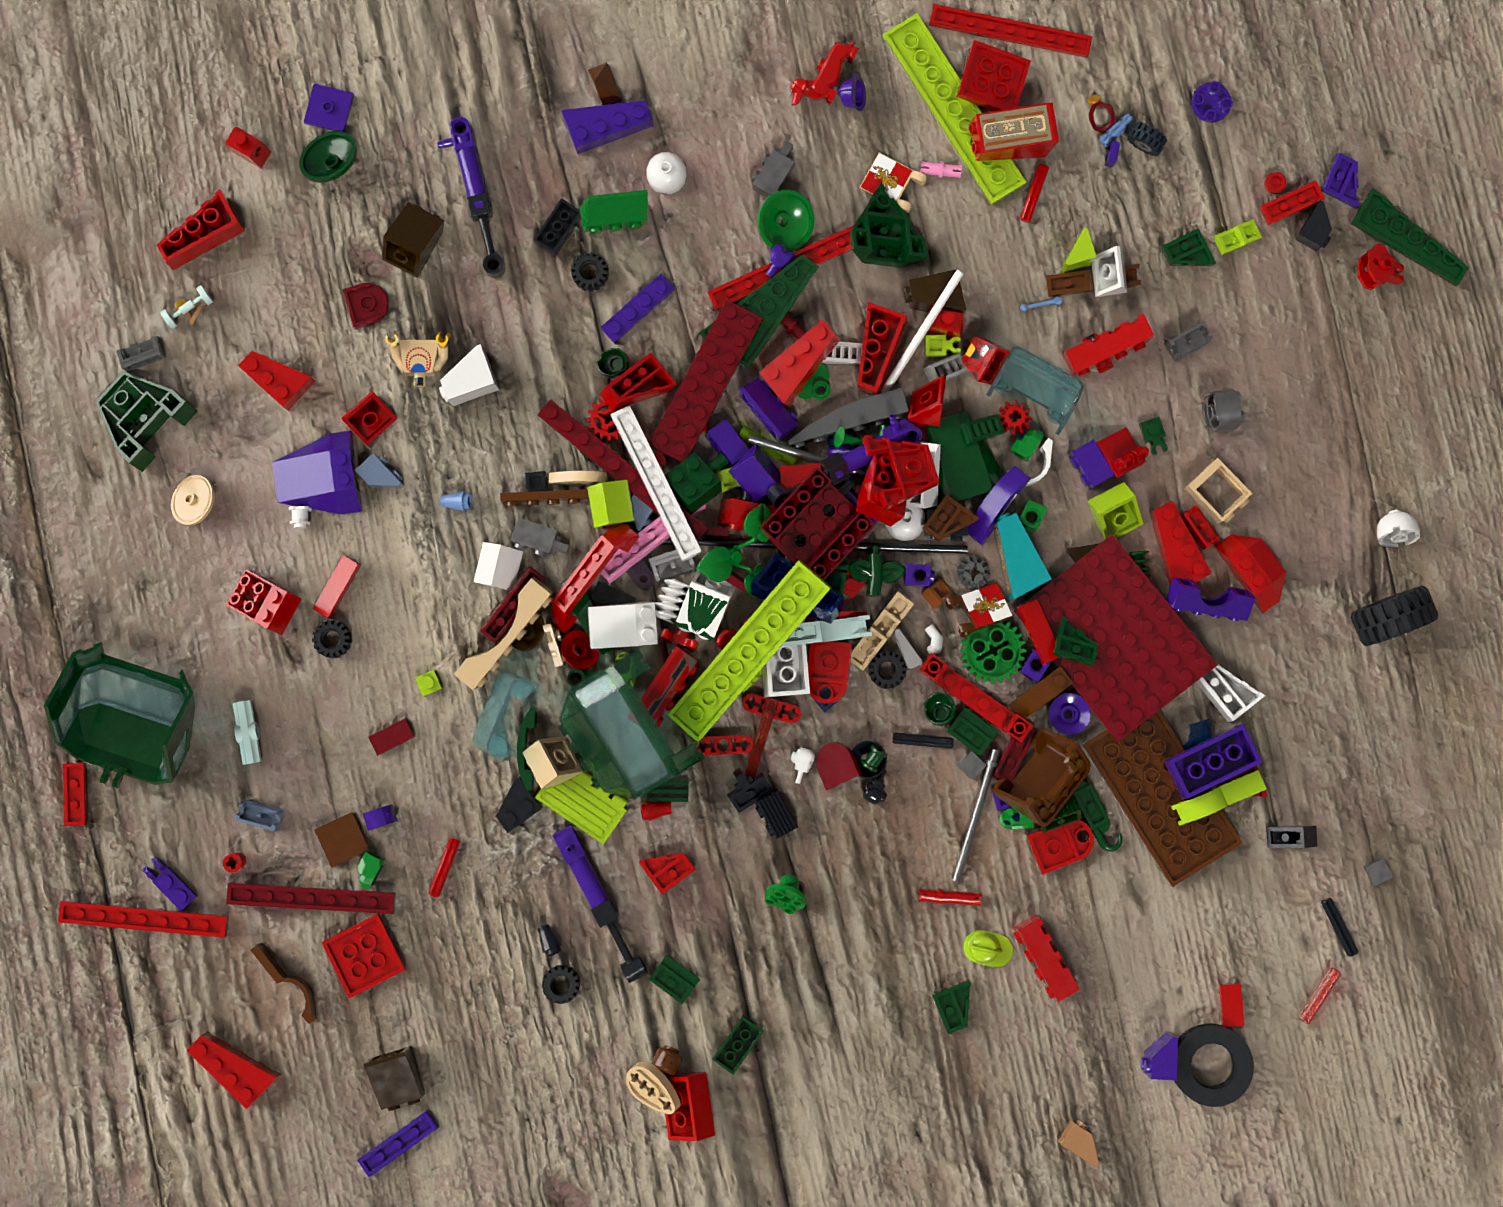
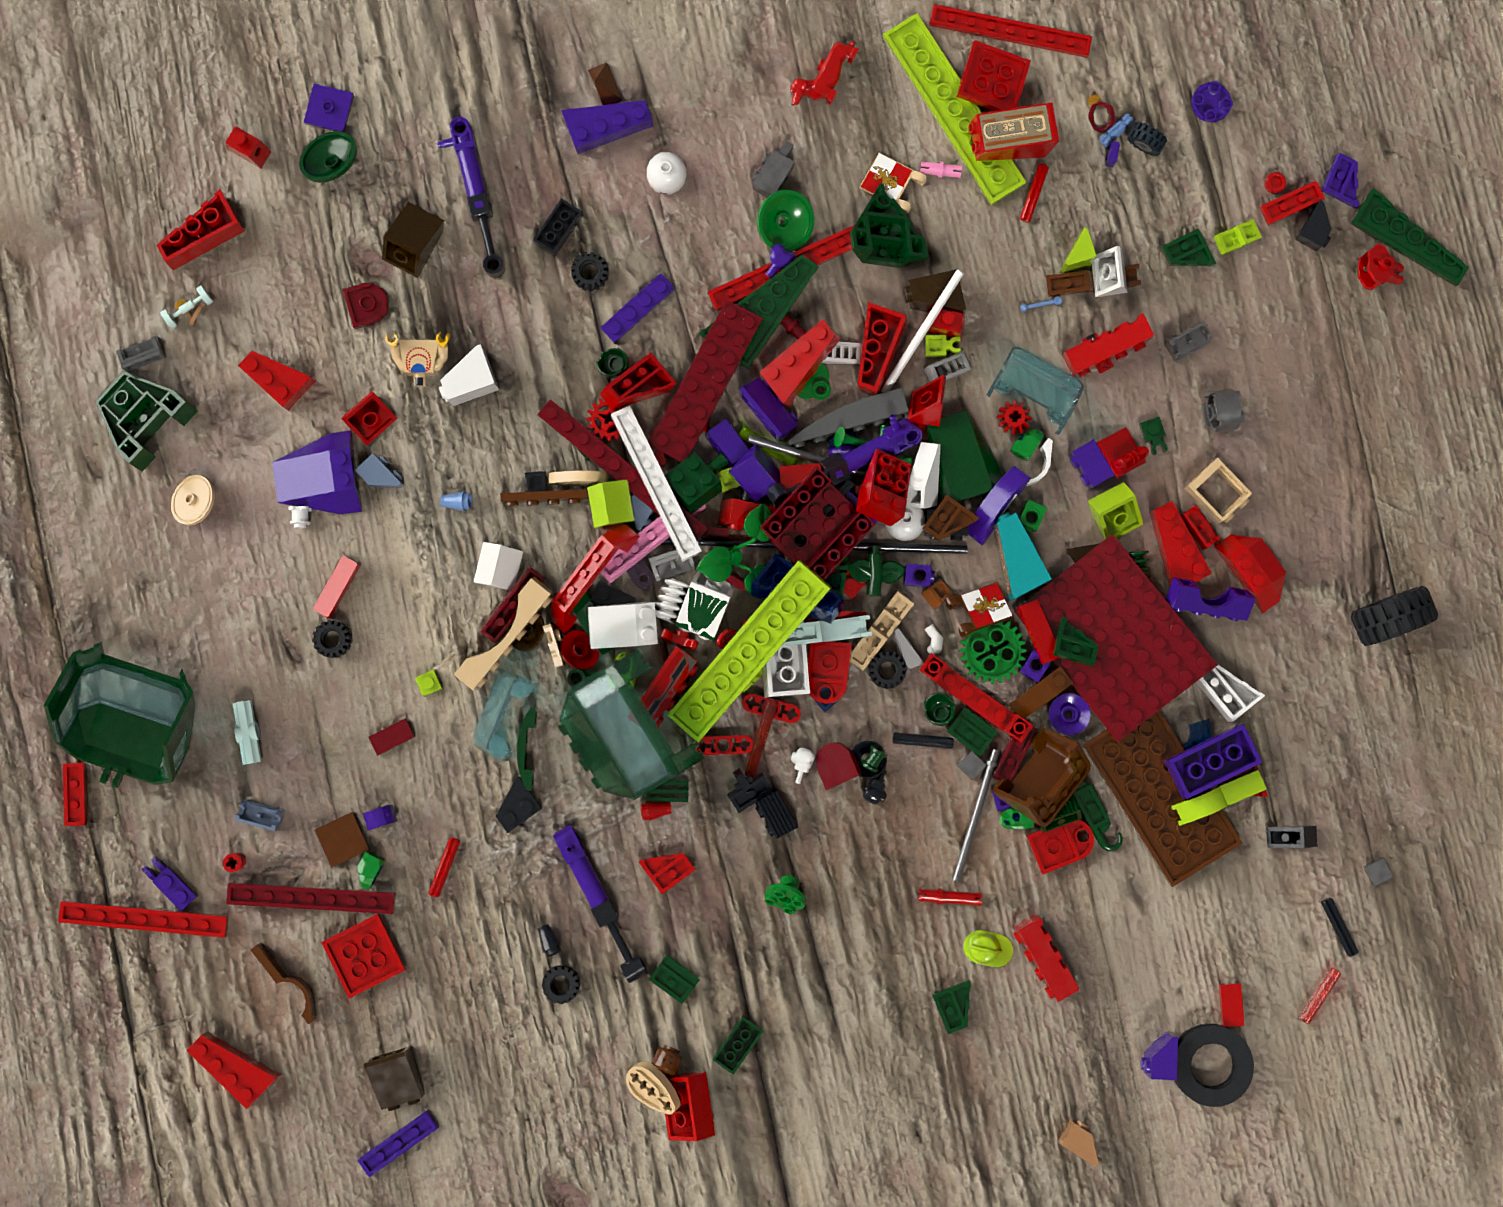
(263, 602): red slope -> none
(537, 537): flat silver hinge -> none
(552, 761): tan slope -> none
(585, 806): lime hinge -> none
(614, 211): green slope -> none
(853, 93): dark purple piece -> none
(911, 467): red wing -> none
(965, 577): dark grey gear -> none
(983, 358): red torso -> none
(984, 429): dark green slope -> none
(1397, 528): white cylinder -> none

